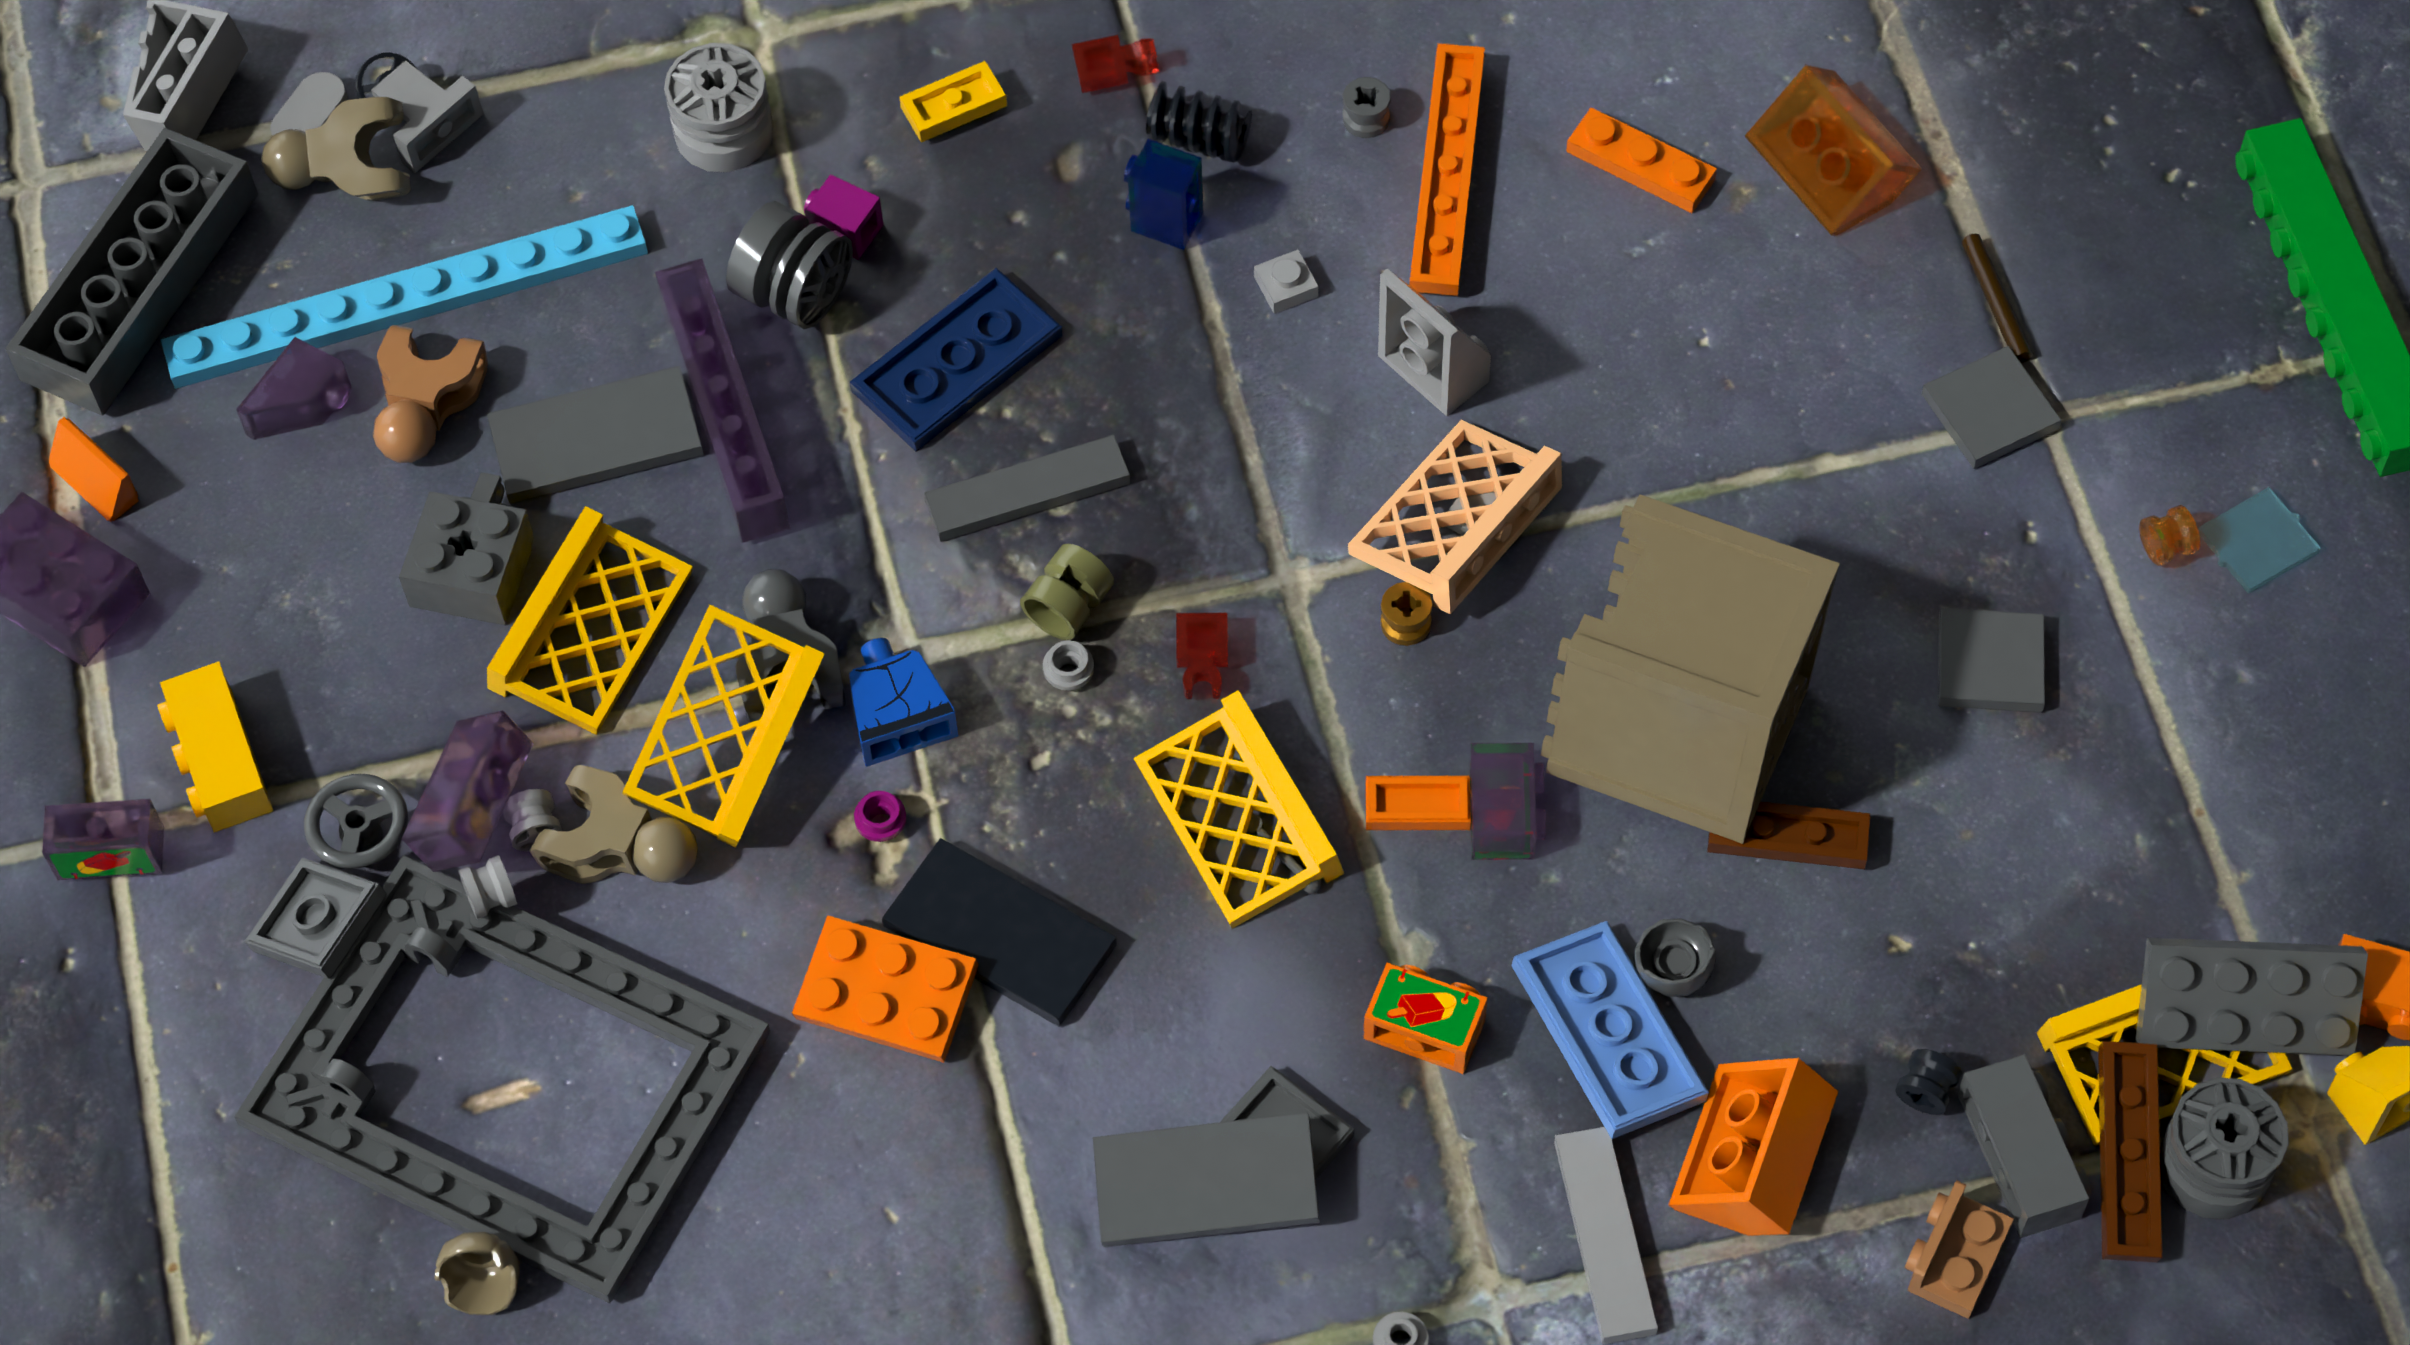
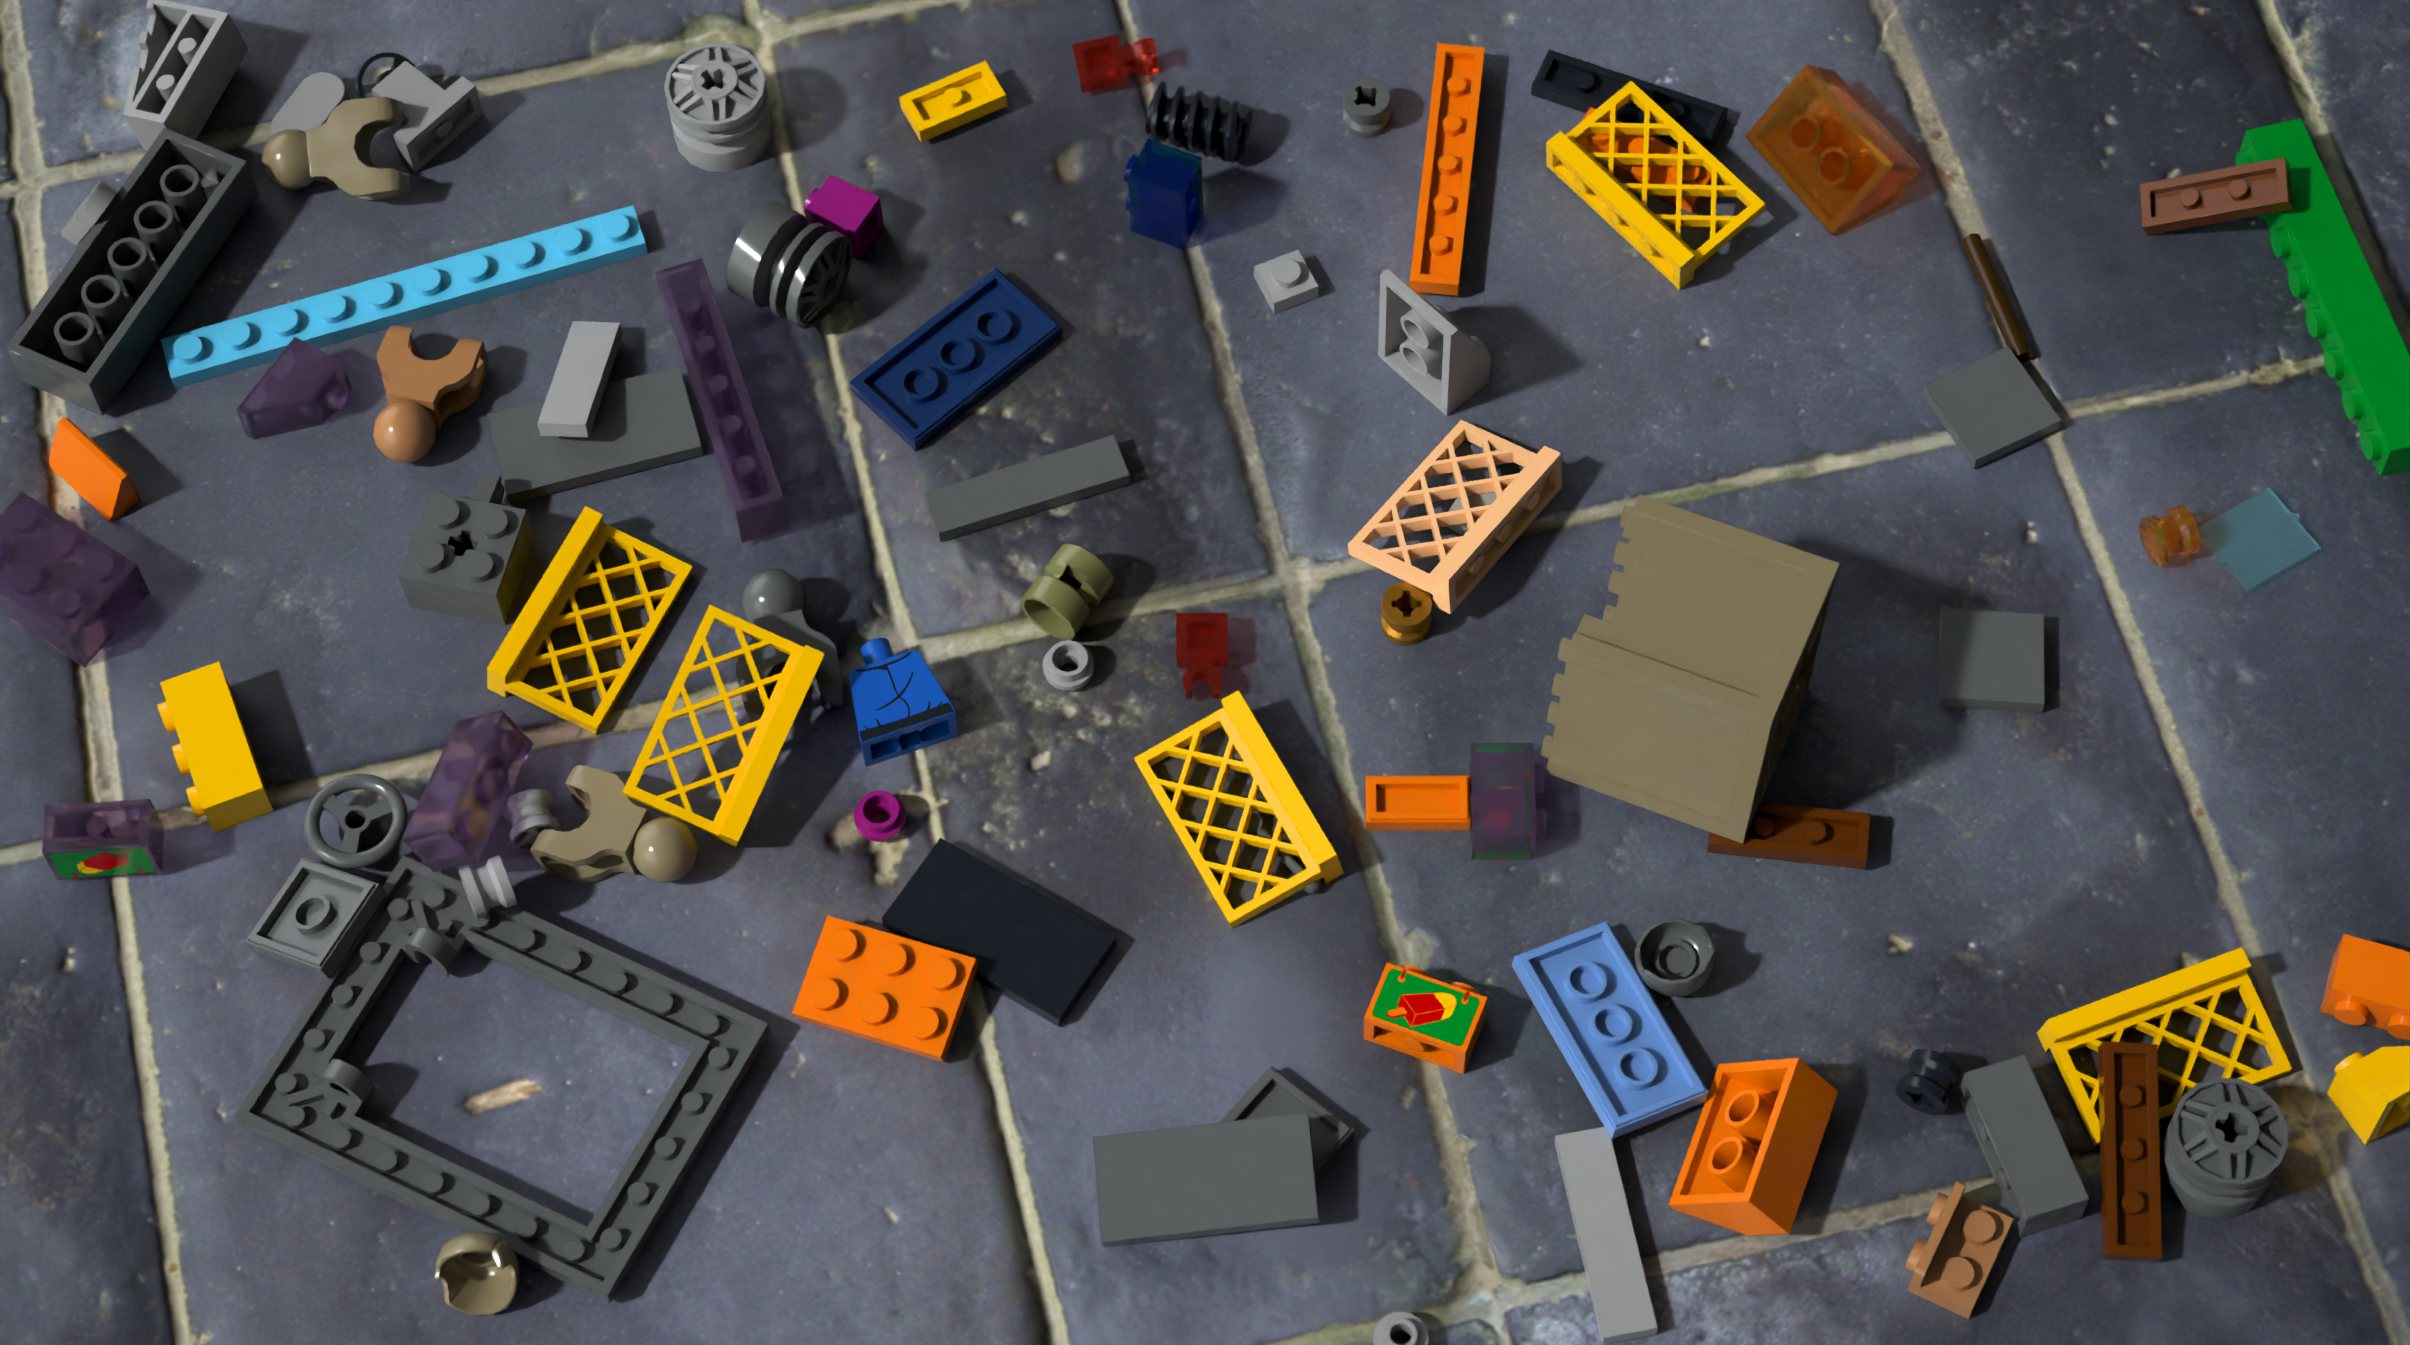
(88, 212): none -> light grey tile
(580, 379): none -> light grey tile
(1587, 85): none -> black tile
(1618, 202): none -> yellow fence
(2216, 196): none -> reddish brown plate
(2251, 996): dark grey plate -> none

